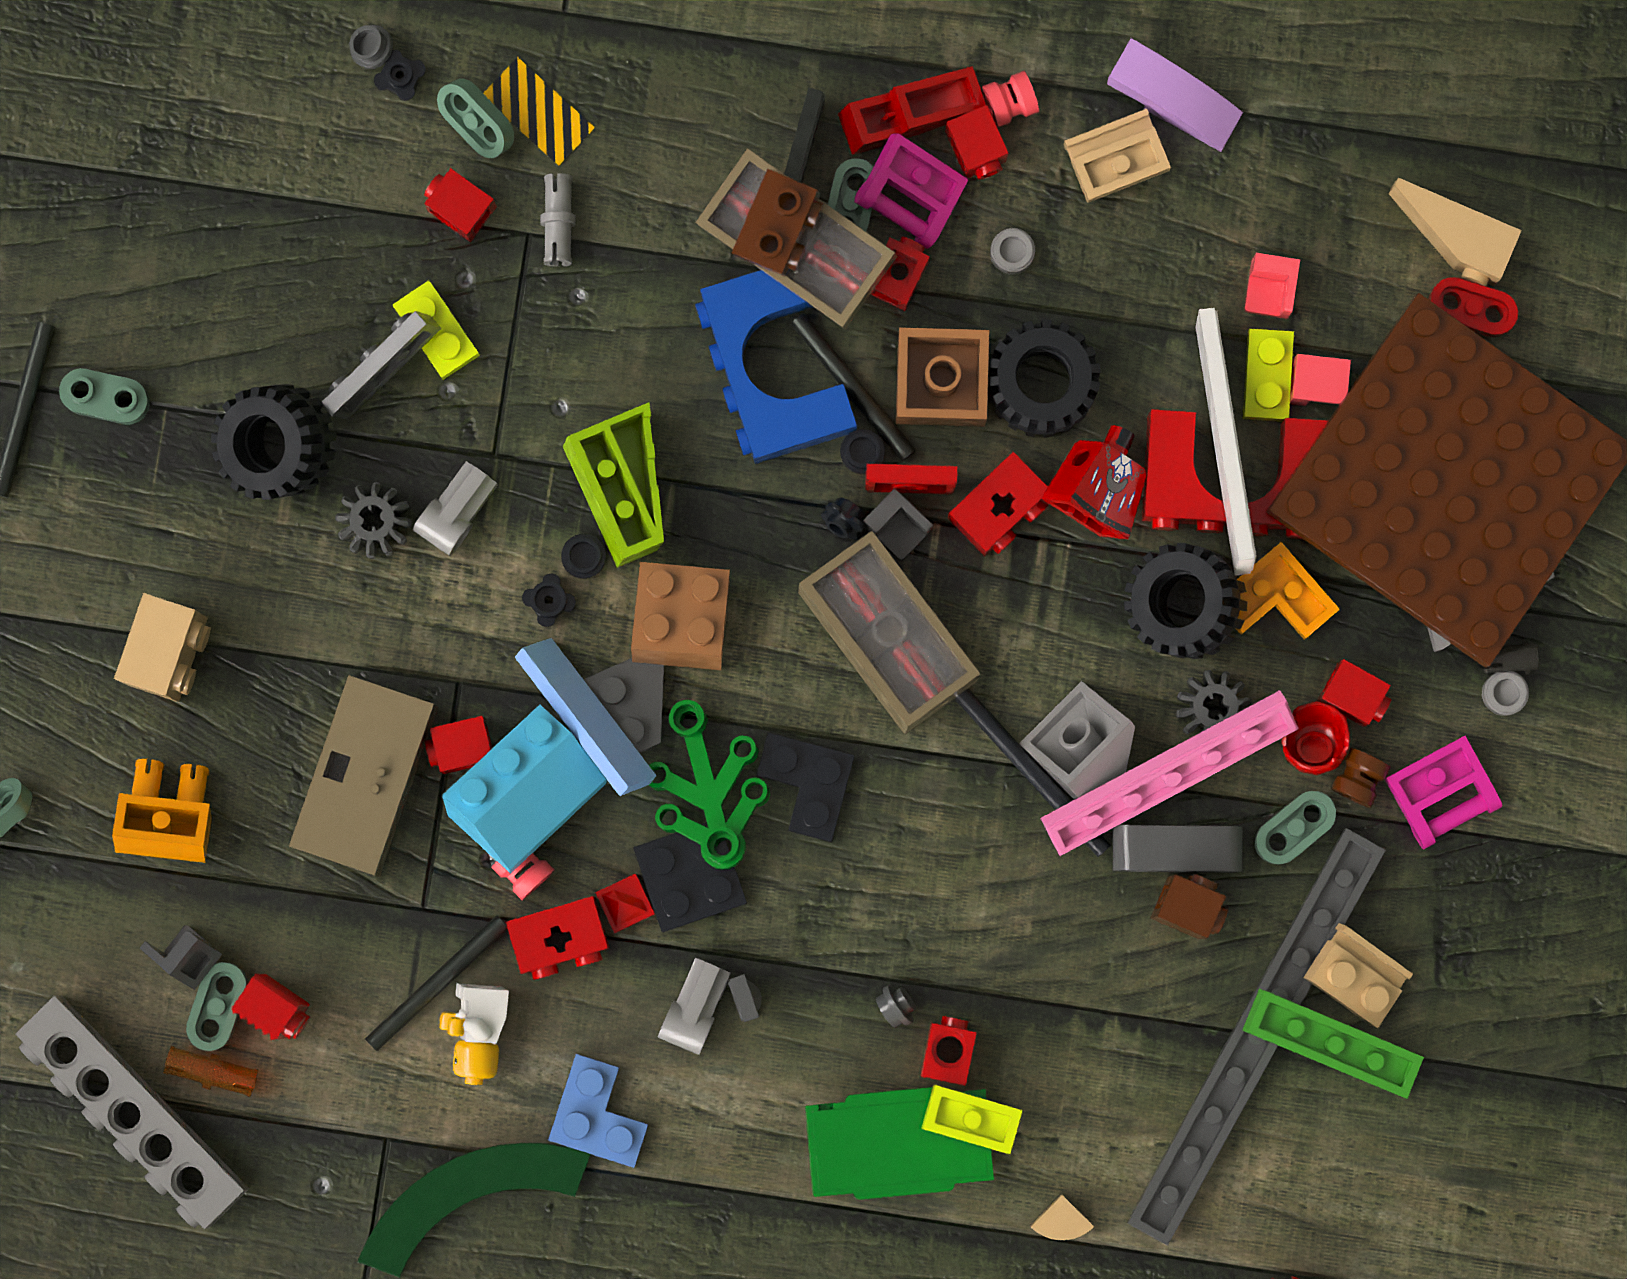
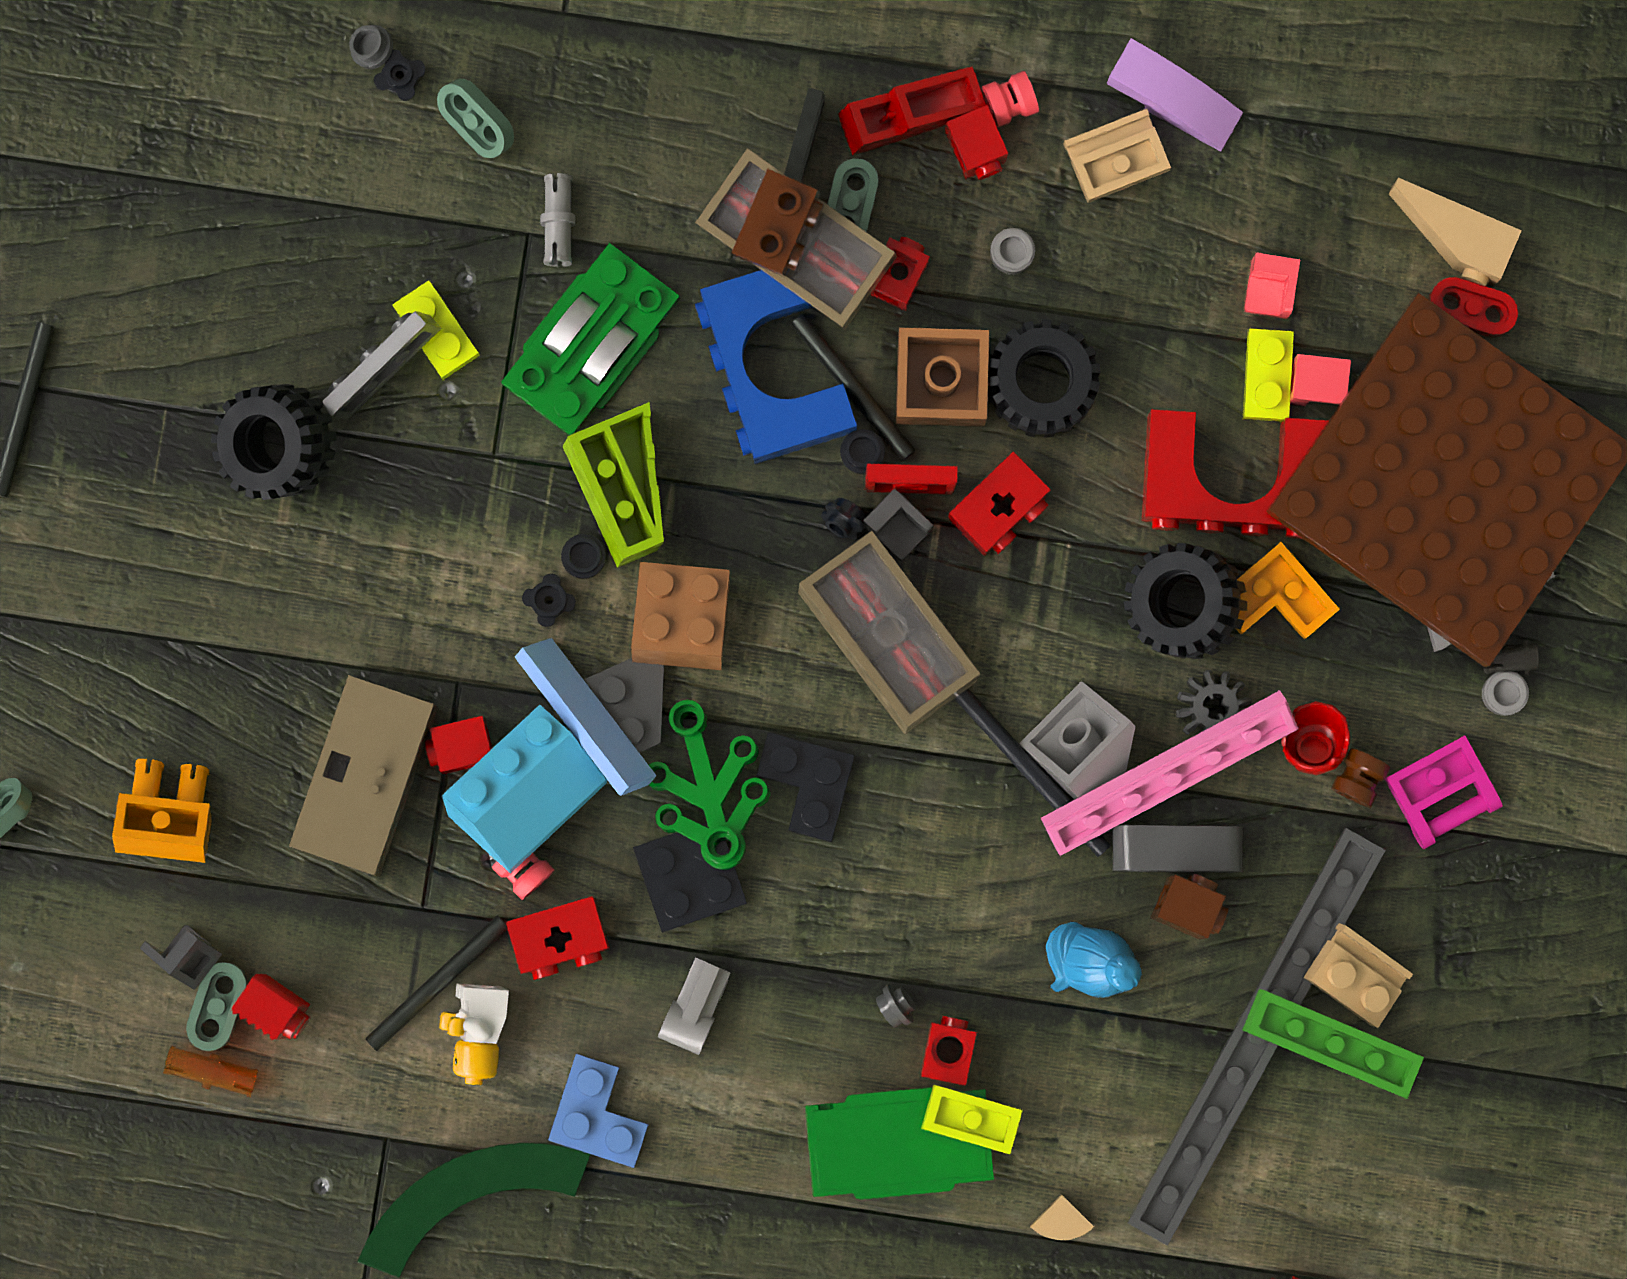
(40, 1041): light grey brick -> none
(103, 396): sand green plate -> none
(163, 648): tan brick -> none
(359, 526): dark grey gear -> none
(449, 518): light grey piece -> none
(459, 204): red brick -> none
(538, 111): sticker -> none
(591, 340): none -> green piece
(625, 903): red tile -> none
(746, 997): dark grey tile -> none
(920, 179): dark pink plate -> none
(1091, 961): none -> dark azure hair
(1100, 485): red torso -> none
(1225, 441): white tile -> none
(1295, 828): sand green plate -> none
(1356, 694): red brick -> none

